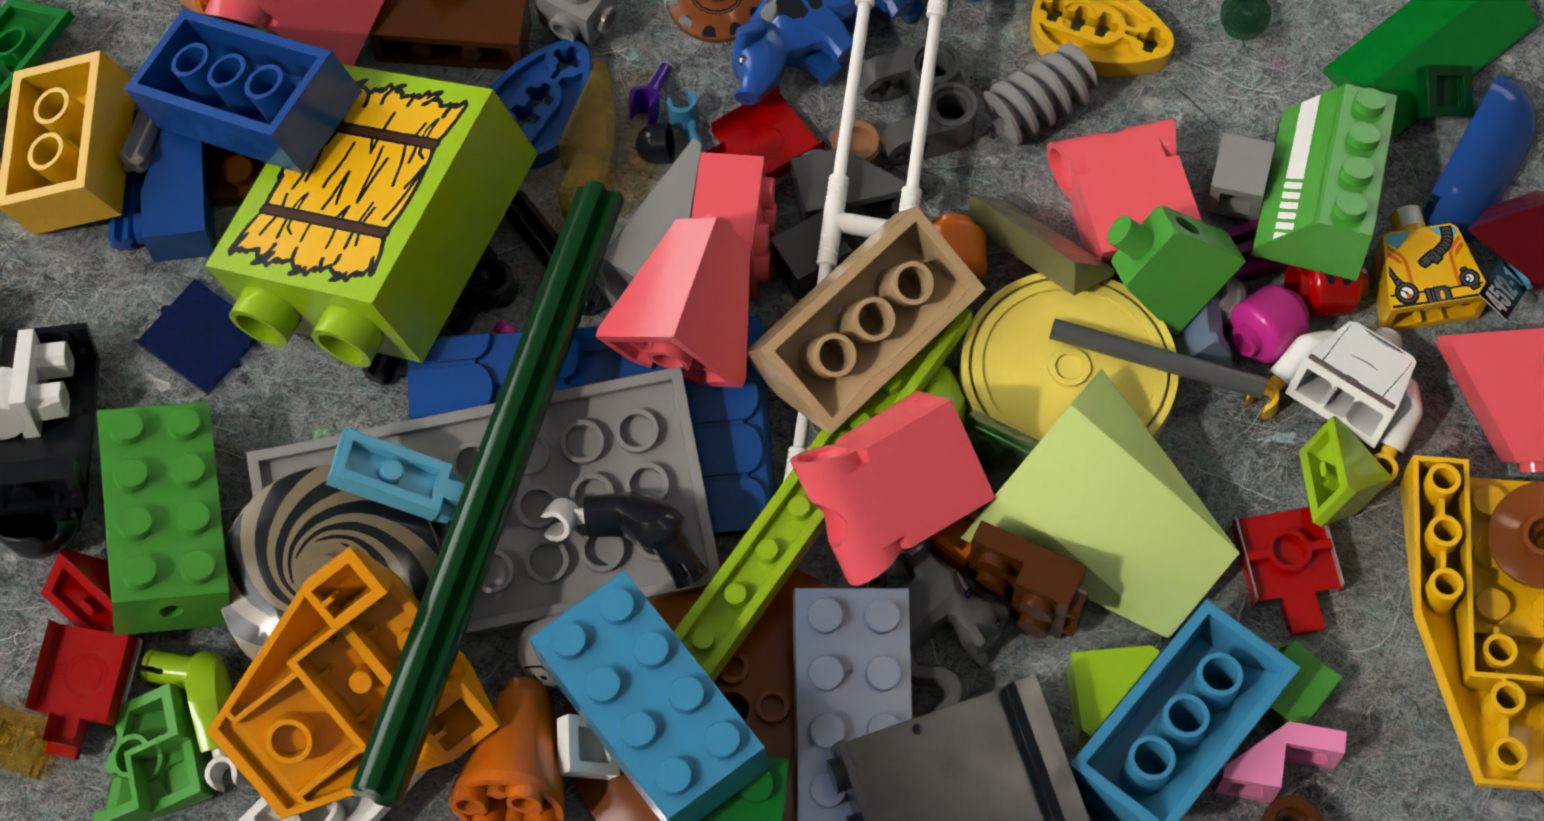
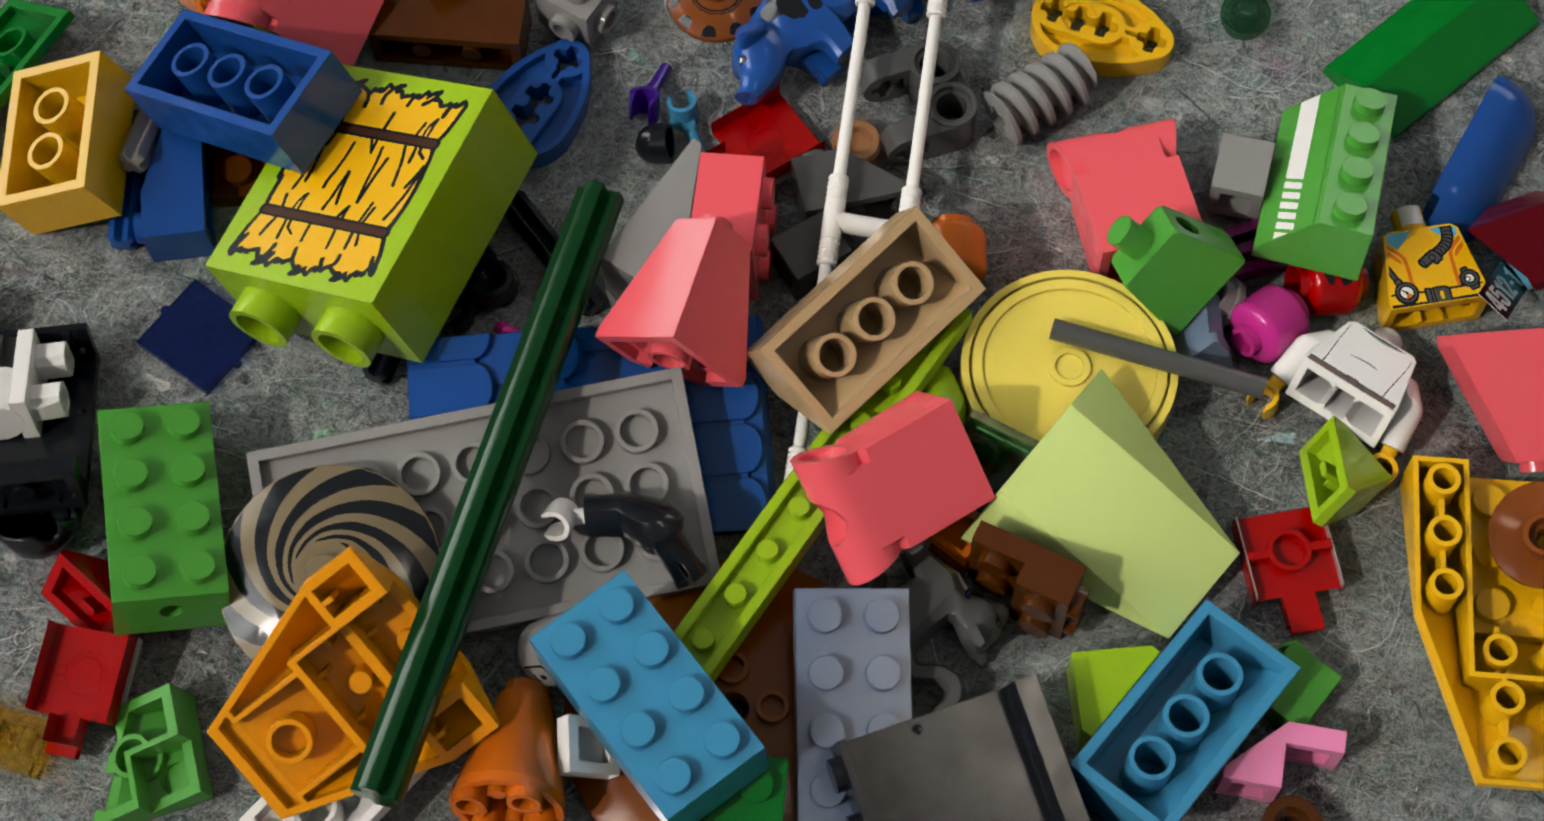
(207, 690): lime arm -> none
(395, 476): medium azure hinge -> none
(590, 138): clear yellow slope -> none
(1038, 245): olive slope -> none
(1444, 92): dark green plate -> none

